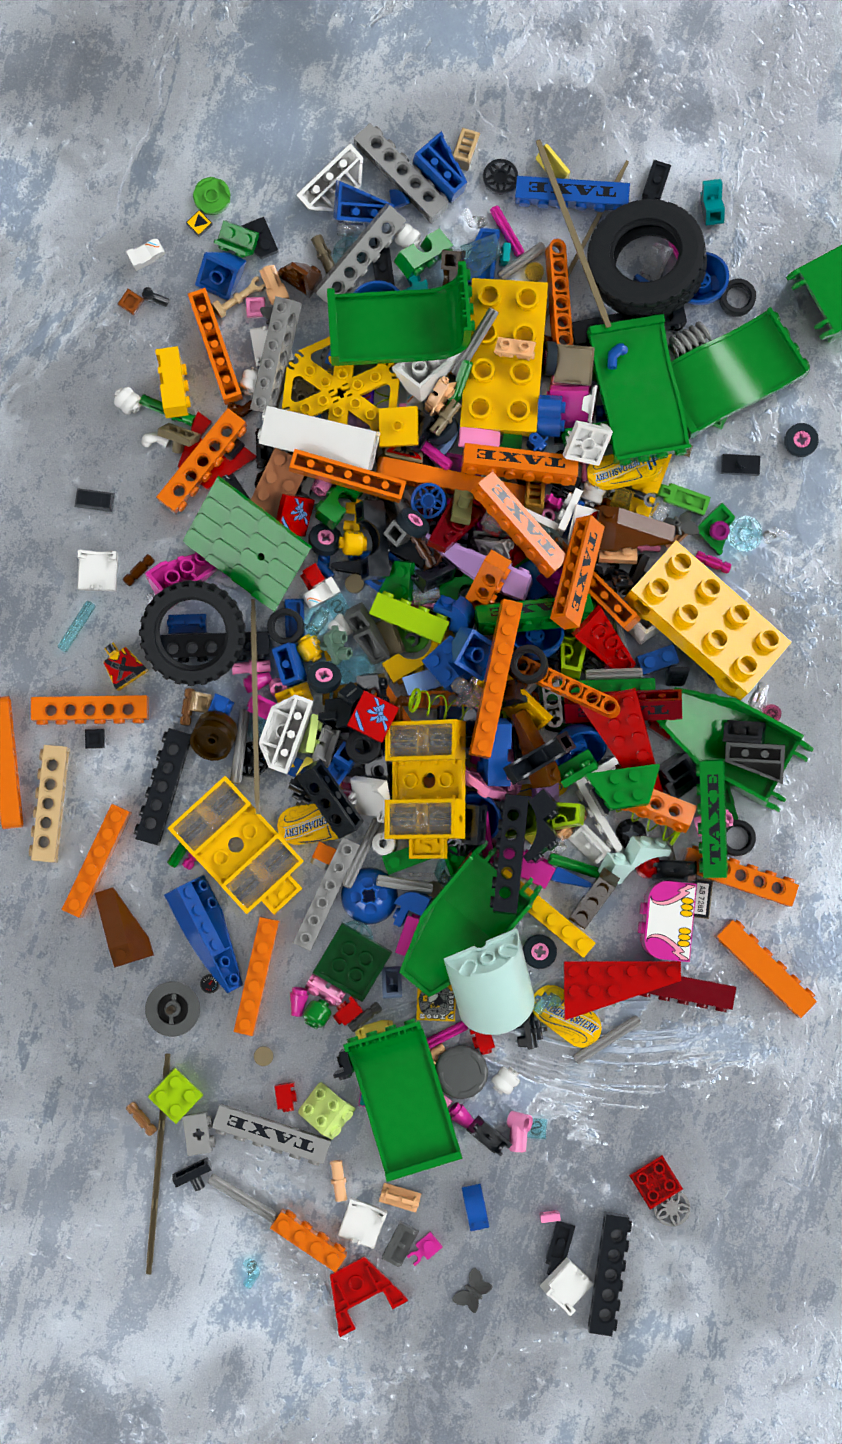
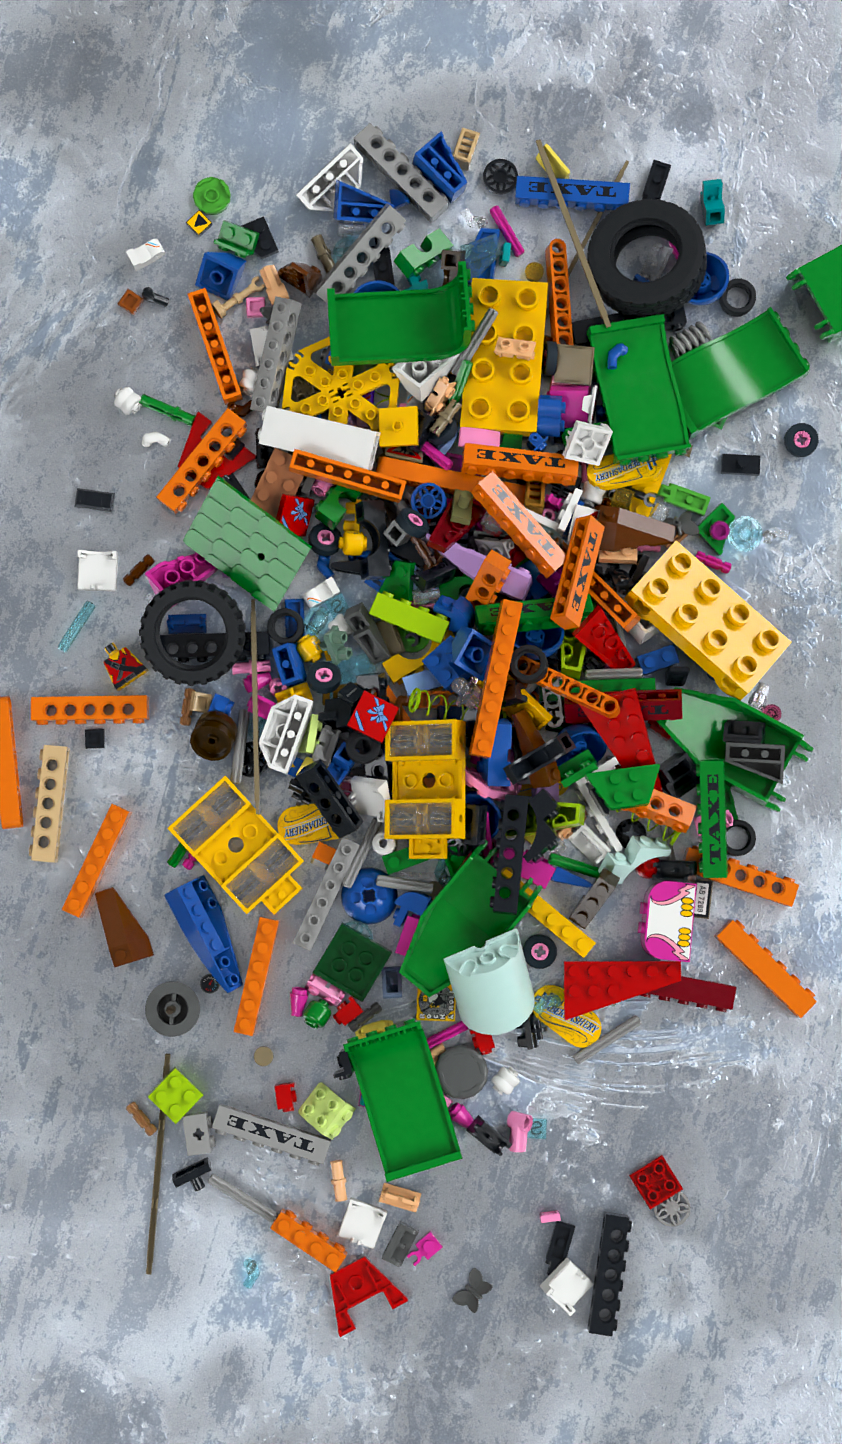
(169, 738): black brick -> none
(172, 381): yellow wedge -> none
(179, 436): dark tan tile -> none
(312, 576): red brick -> none
(354, 583): dark tan tile -> none
(408, 236): white piece -> none
(475, 1207): blue brick -> none
(521, 261): light grey axle -> none

